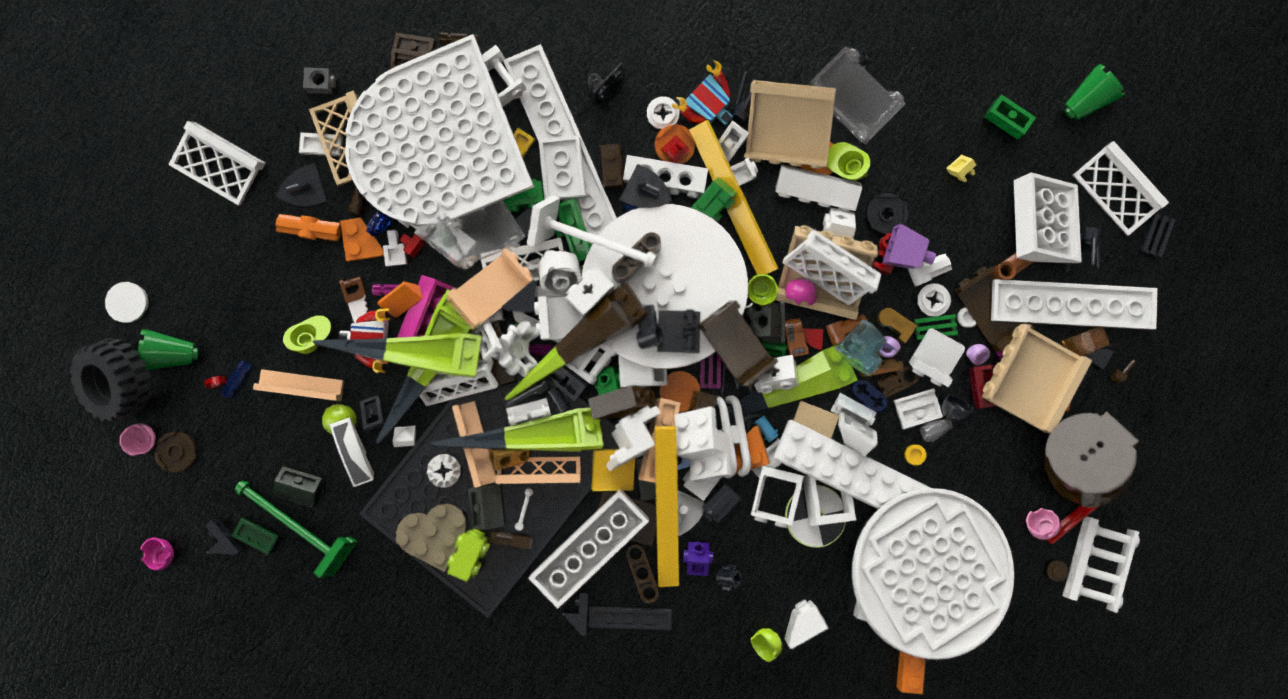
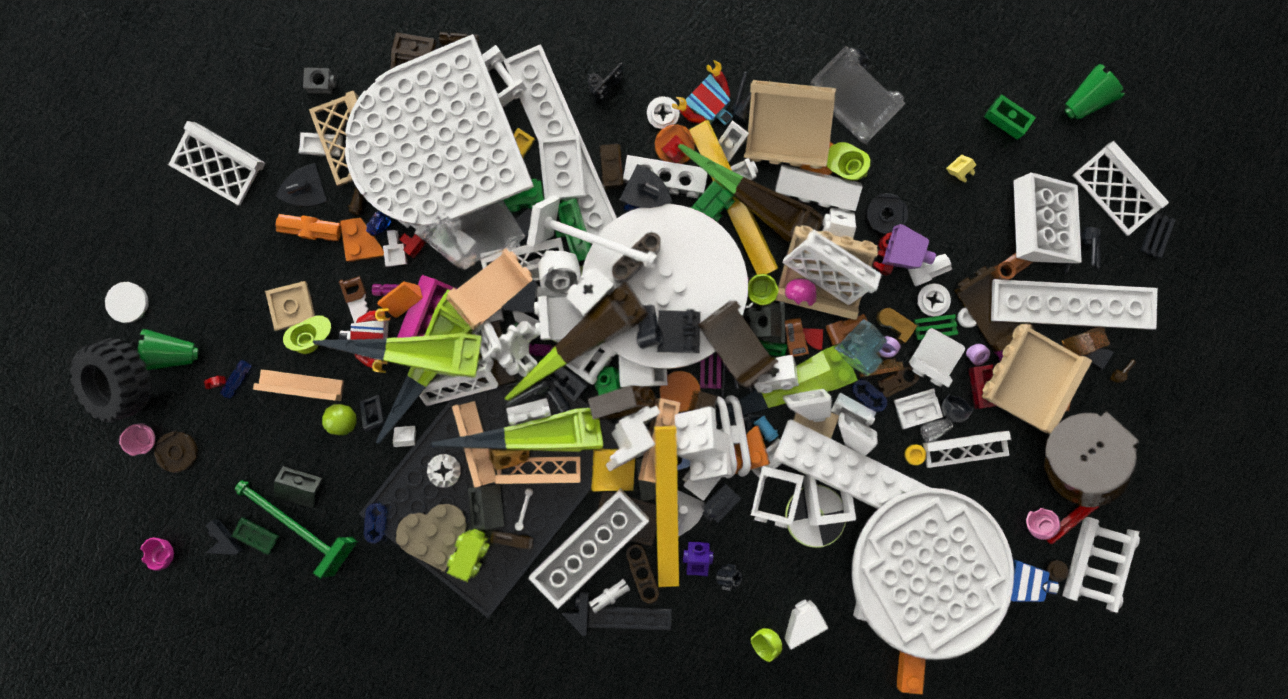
(290, 305): none -> tan tile
(352, 452): slope -> none
(380, 522): none -> clear blue beam
(608, 596): none -> white pin
(771, 207): none -> dark brown plate
(811, 404): none -> white slope
(968, 441): none -> white fence
(1031, 583): none -> torso

